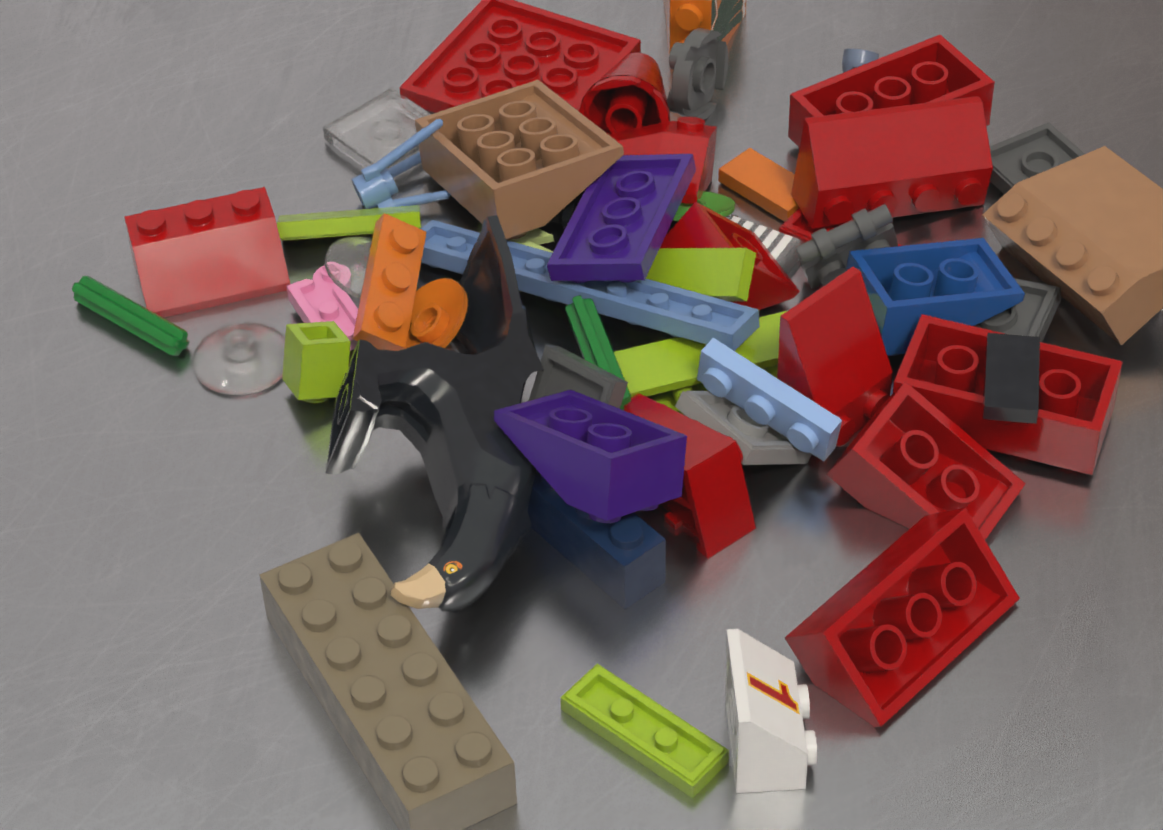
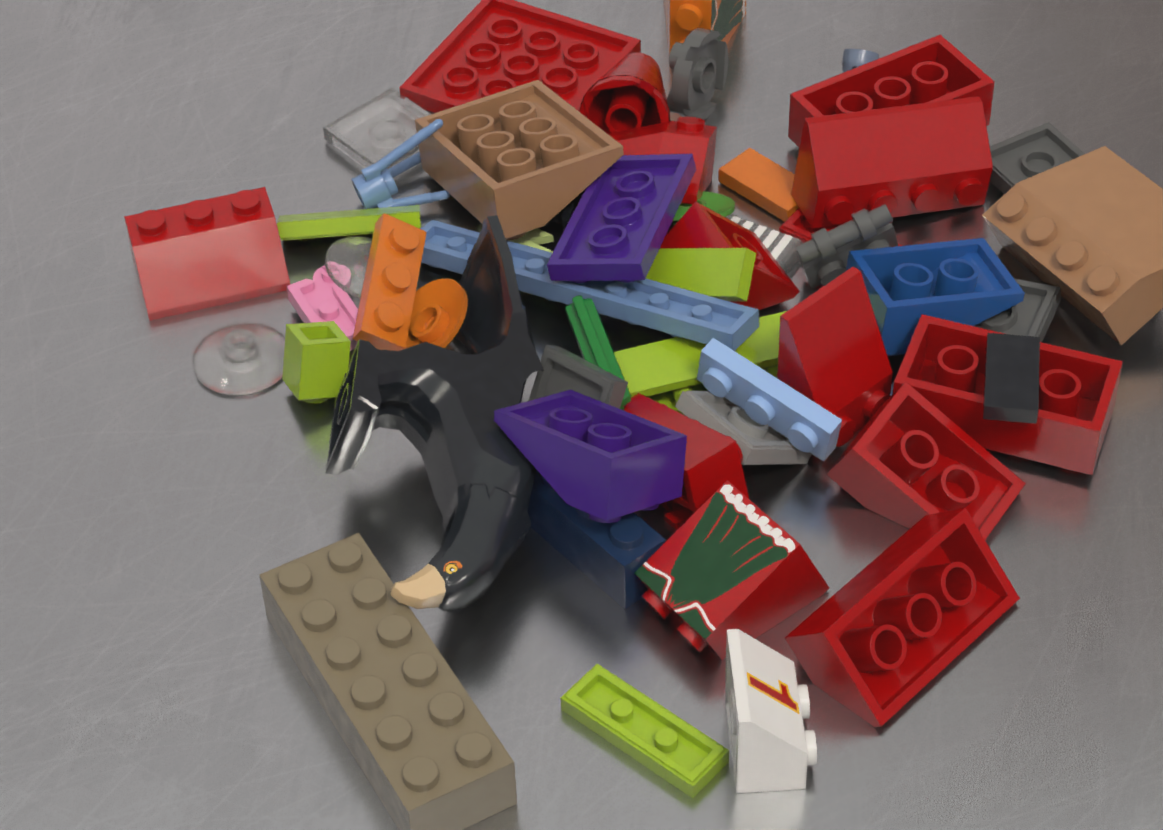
(130, 316): green axle -> none
(729, 572): none -> slope

